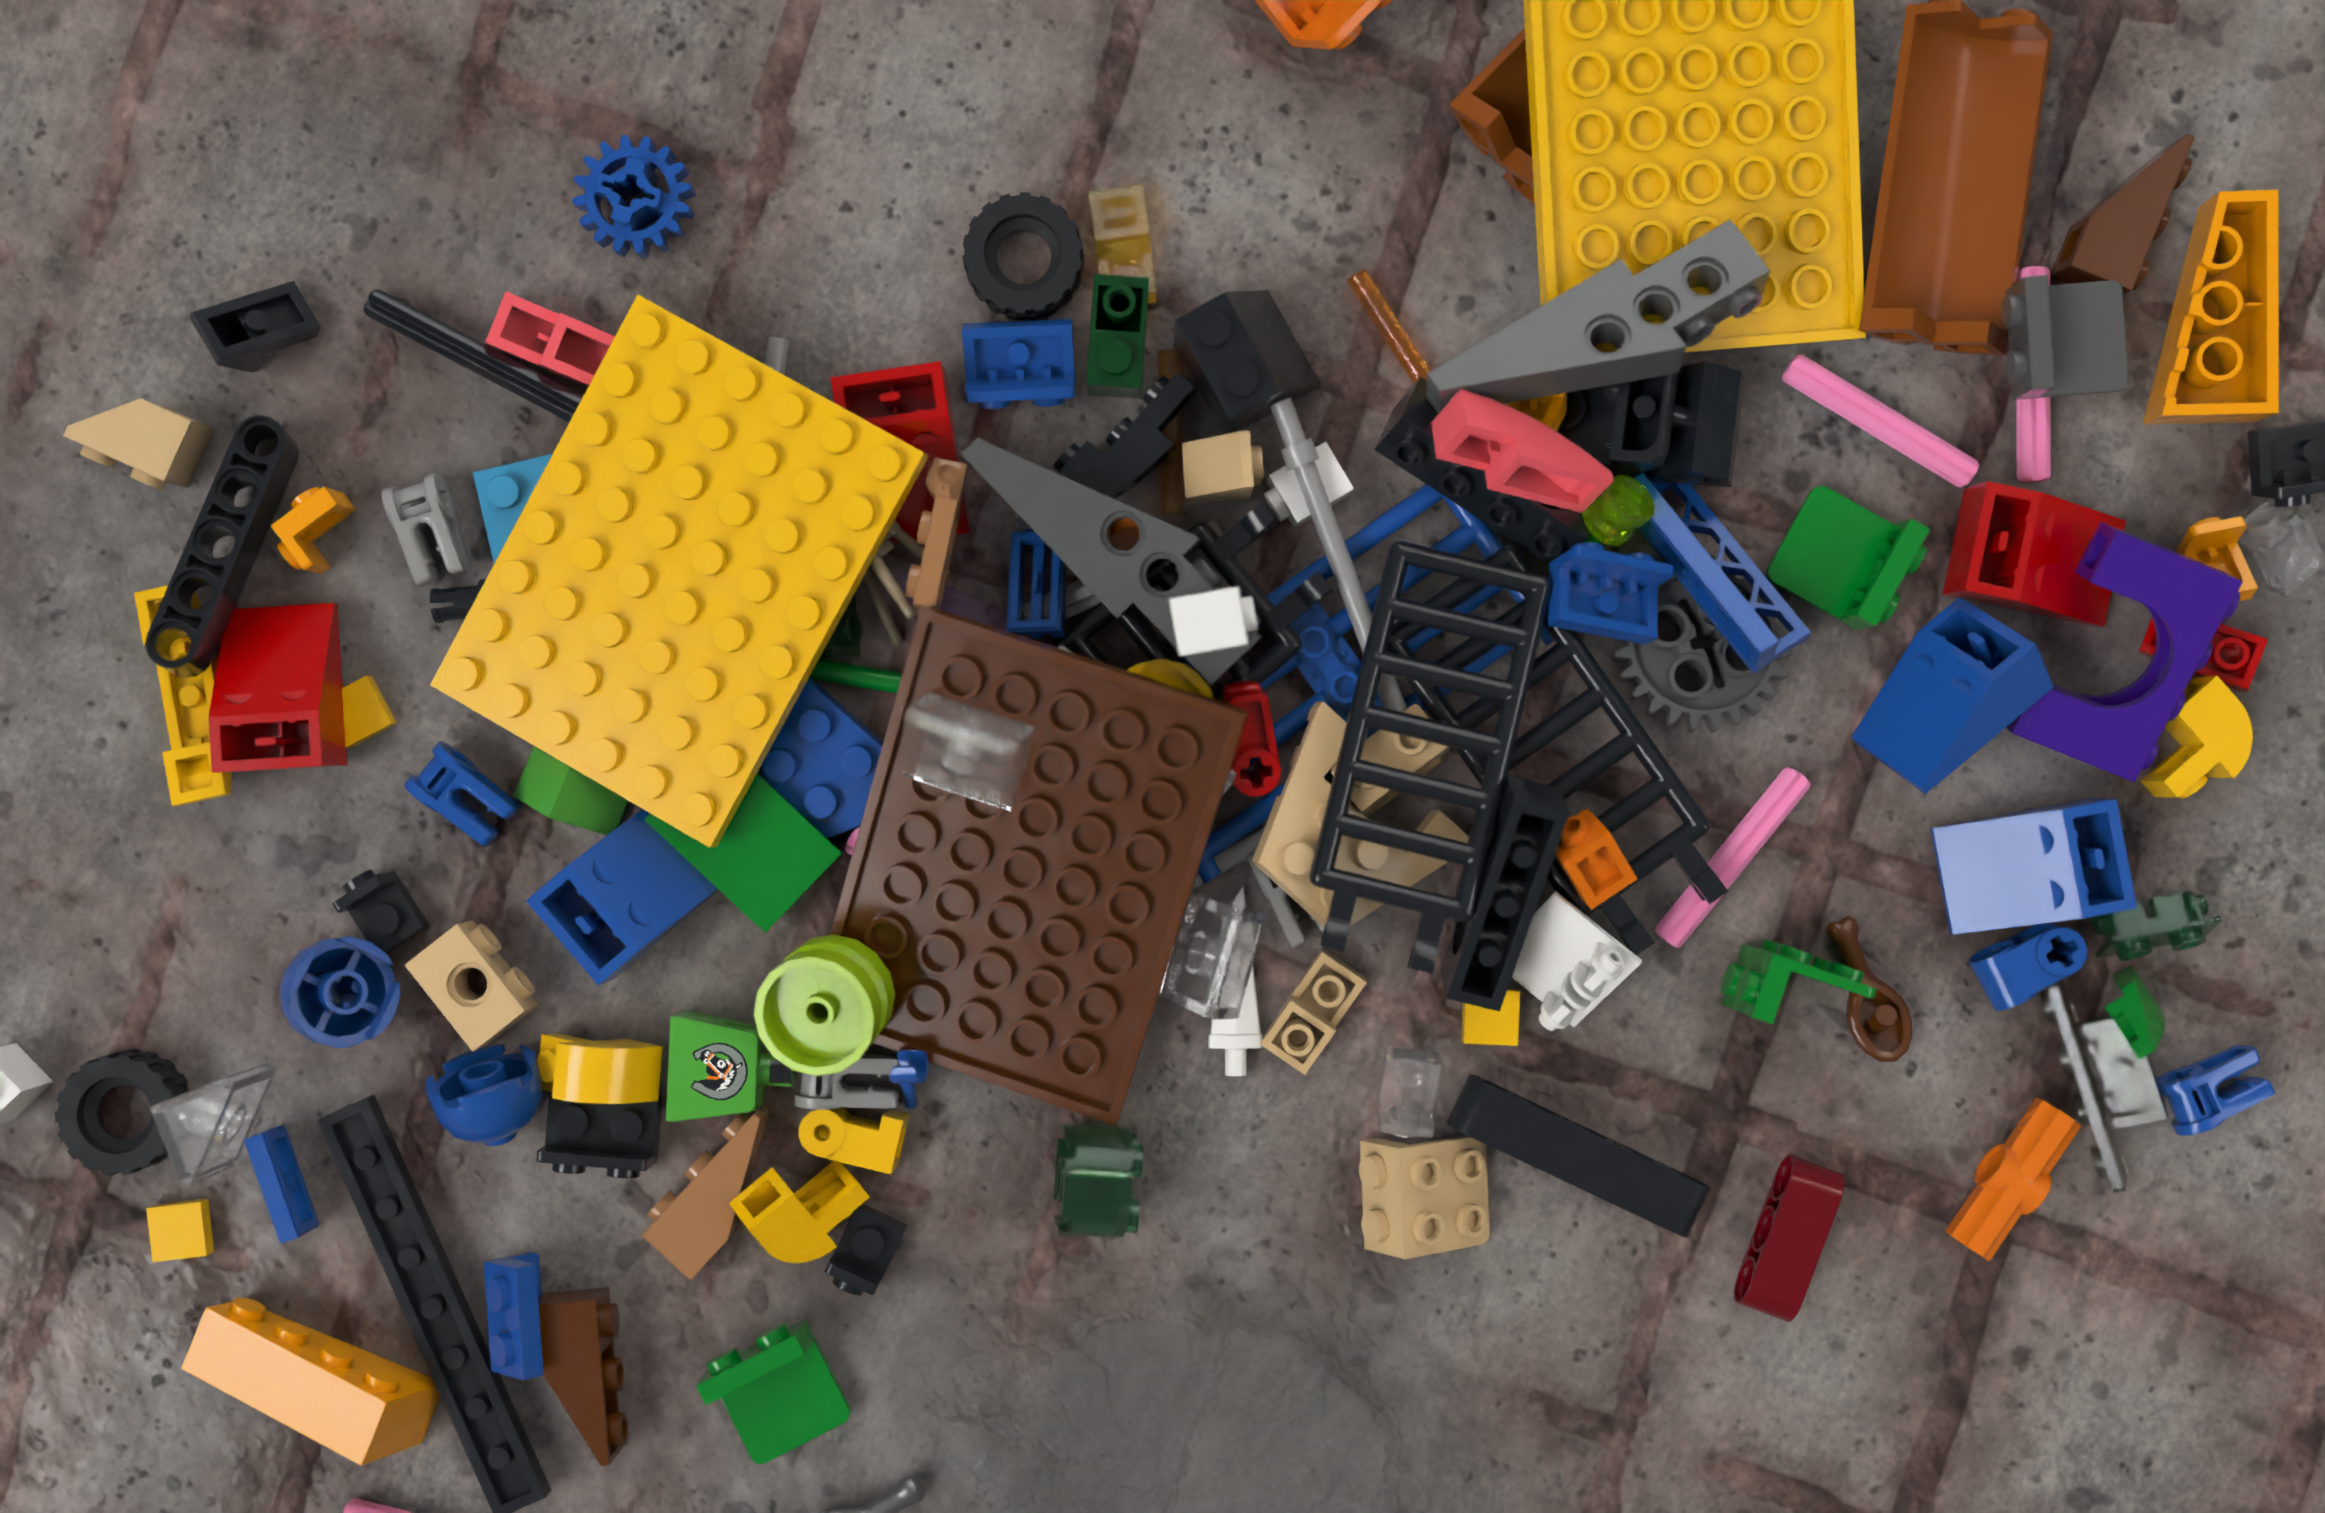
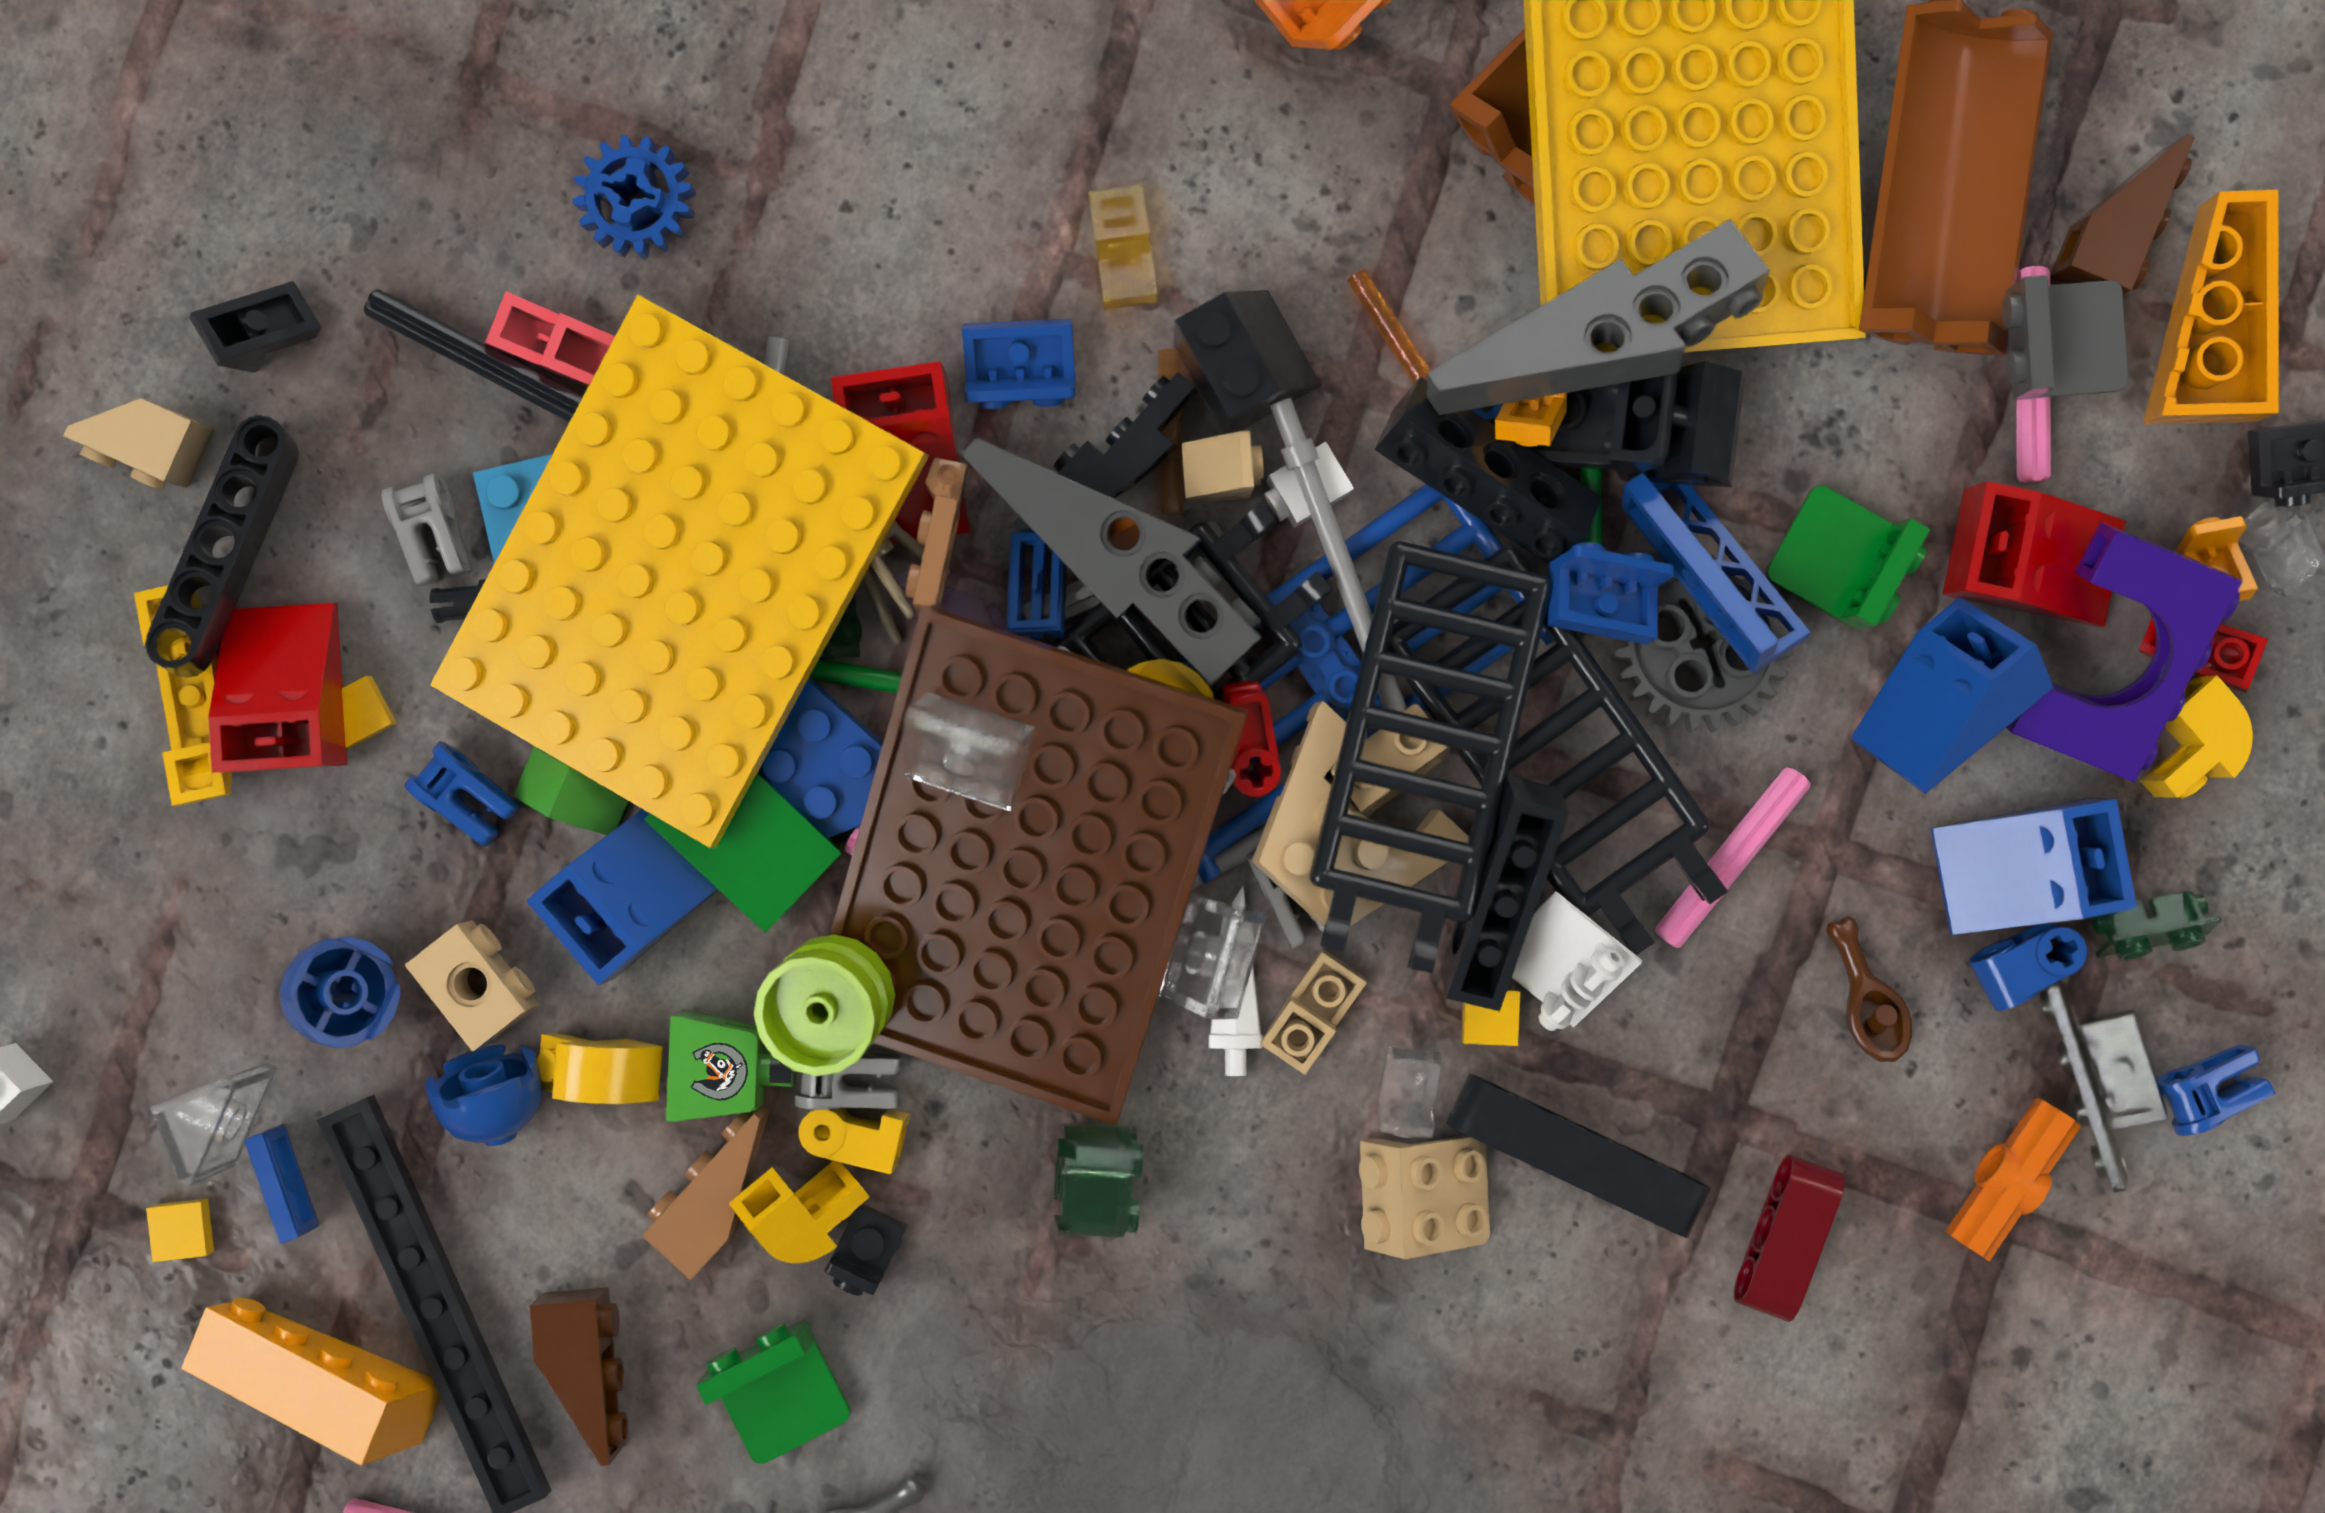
(81, 1101): black tyre -> none
(311, 517): light orange bracket -> none
(382, 909): black bracket -> none
(513, 1315): blue bracket -> none
(601, 1136): black bracket -> none
(912, 1069): blue hand -> none
(1014, 215): black tyre -> none
(1117, 336): dark green slope -> none
(1212, 620): white brick -> none
(1517, 453): coral slope -> none
(1592, 859): orange bracket -> none
(1619, 510): clear neon green wheel -> none
(1761, 976): green bracket -> none
(1880, 421): bright pink axle -> none
(2137, 1013): green slope -> none

